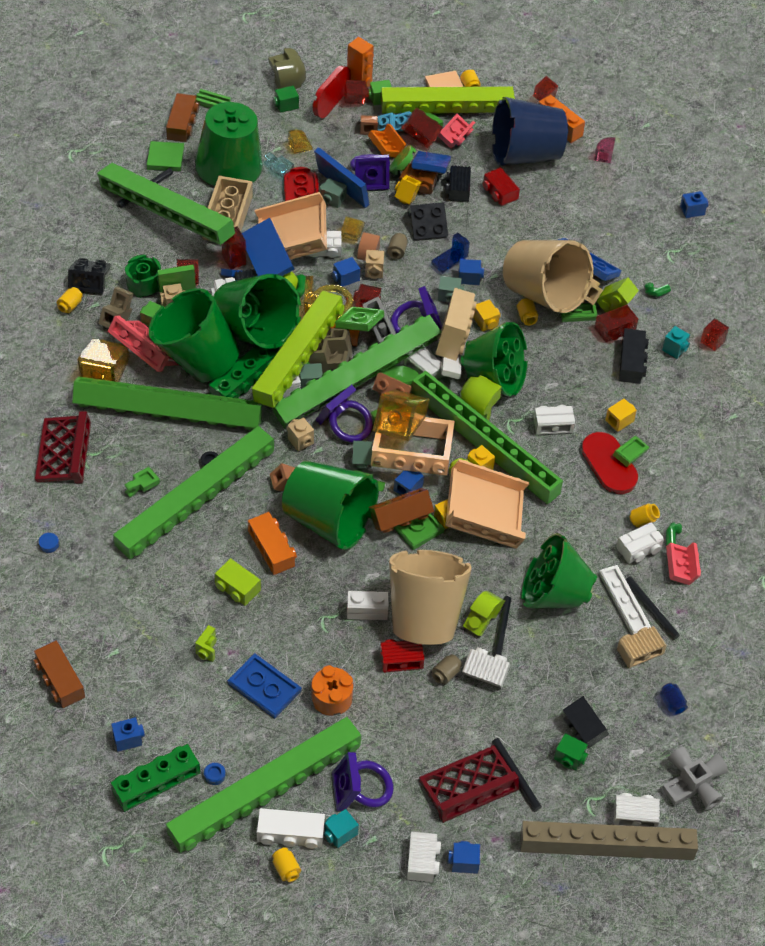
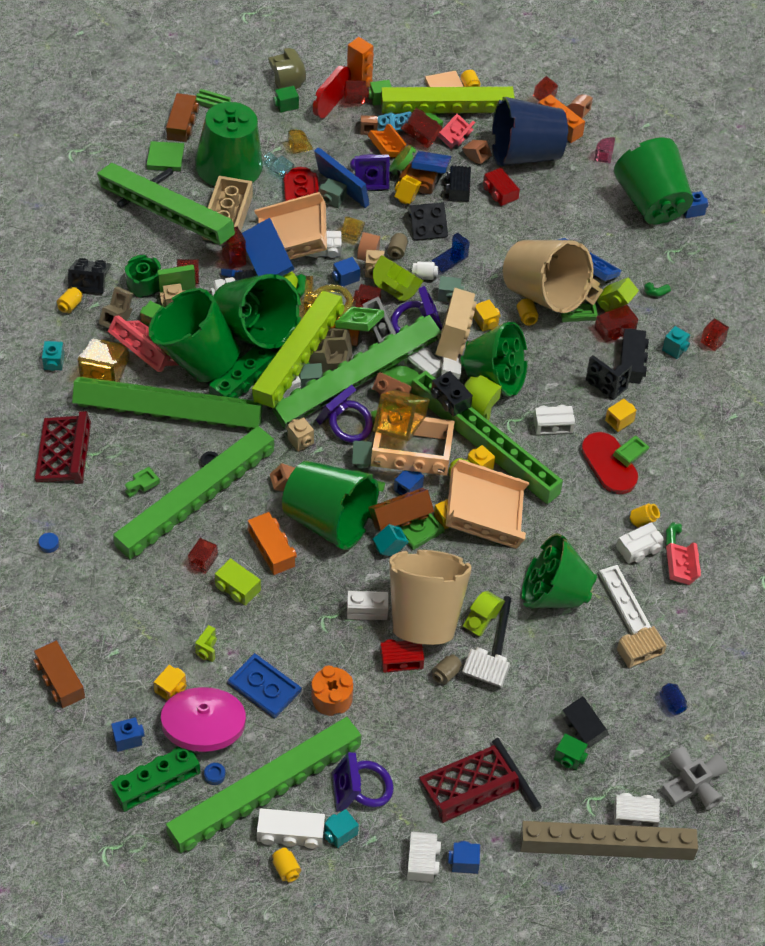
(53, 355): none -> teal brick
(170, 682): none -> yellow brick
(202, 555): none -> clear red brick
(203, 719): none -> dark pink dish
(390, 540): none -> teal brick
(395, 279): none -> lime brick
(425, 270): none -> white brick
(451, 393): none -> black brick
(470, 271): blue brick -> none
(477, 151): none -> nougat brick
(581, 105): none -> nougat brick
(606, 379): none -> black bracket
(652, 608): black bar -> none
(655, 180): none -> green cone

